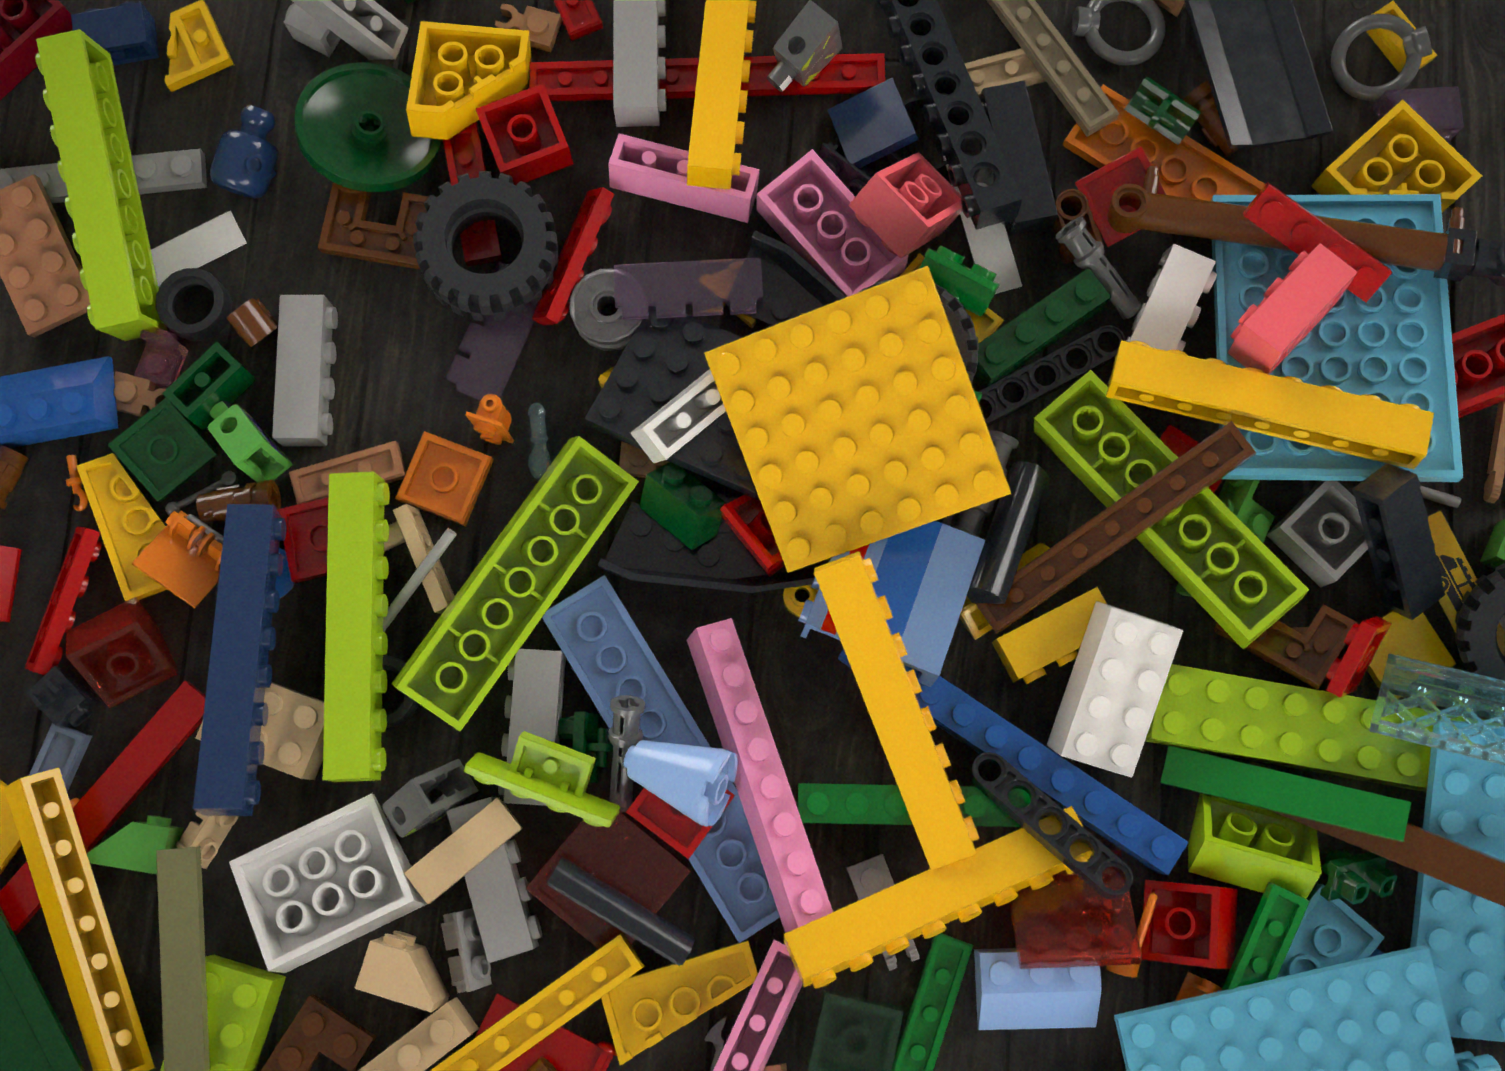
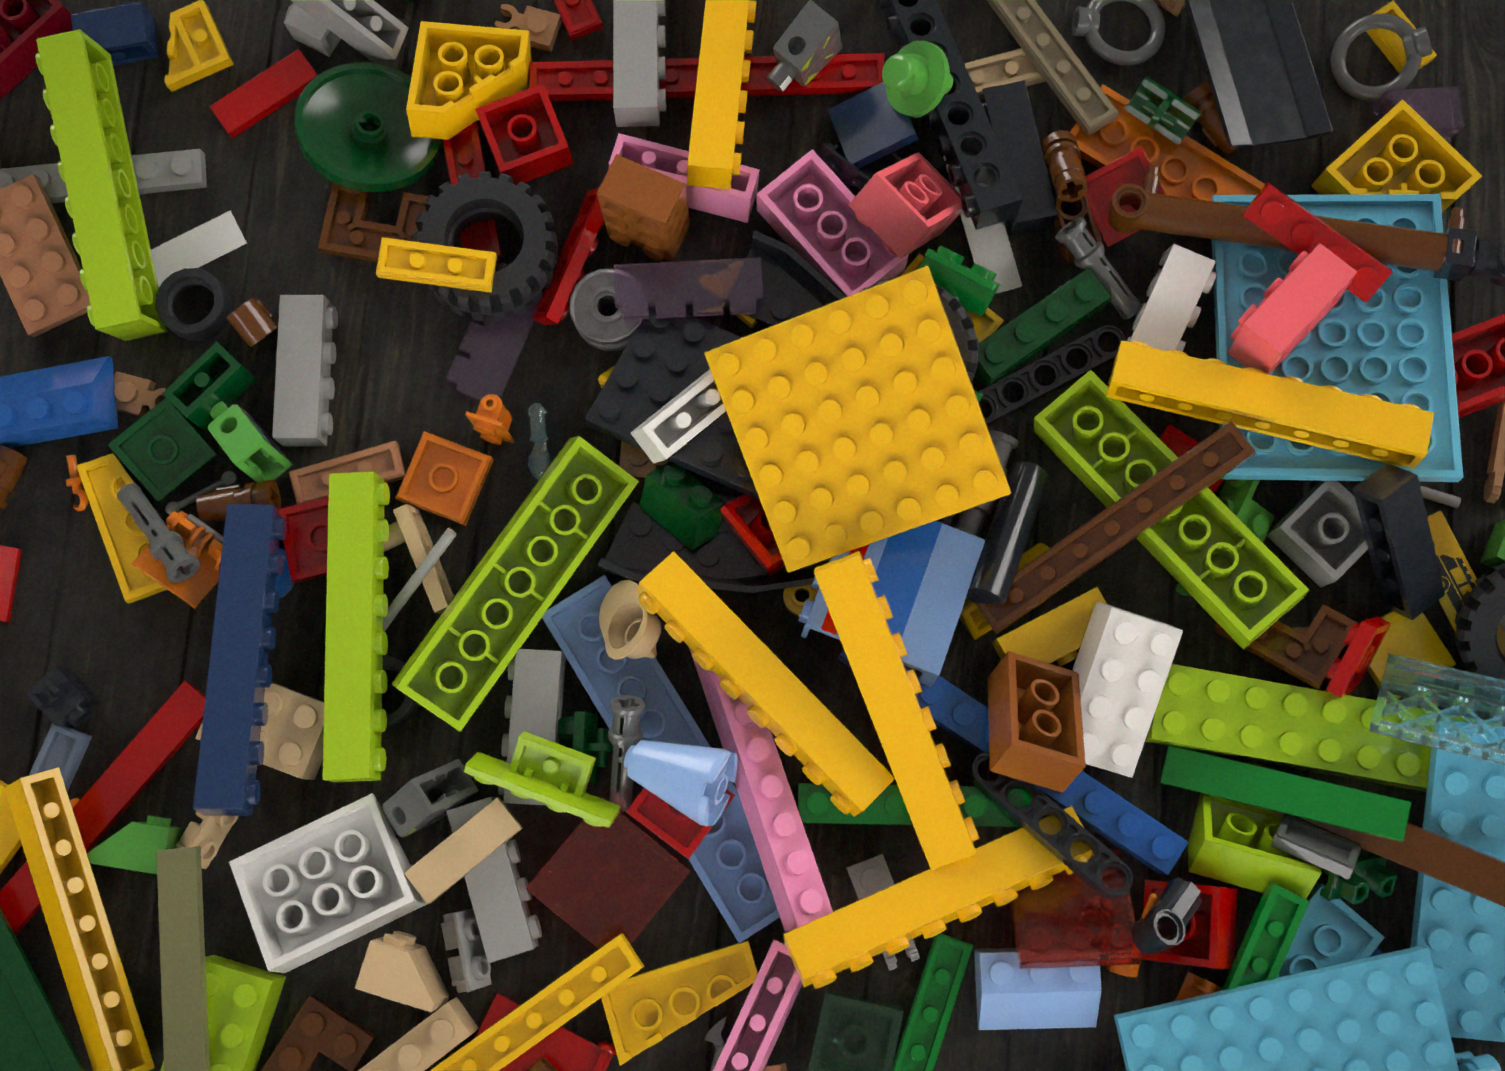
(59, 613): red plate -> none
(120, 652): clear red slope -> none
(161, 358): clear pink bracket -> none
(164, 544): none -> dark grey pin
(244, 157): dark blue piece -> none
(264, 93): none -> red tile
(436, 265): none -> yellow tile
(620, 911): black brick -> none
(627, 625): none -> tan piece
(644, 208): none -> dark orange brick
(764, 685): none -> yellow brick
(917, 78): none -> bright green plate
(1035, 722): none -> dark orange brick
(1064, 163): none -> reddish brown axle
(1167, 918): none -> black piece
(1316, 846): none -> dark grey tile

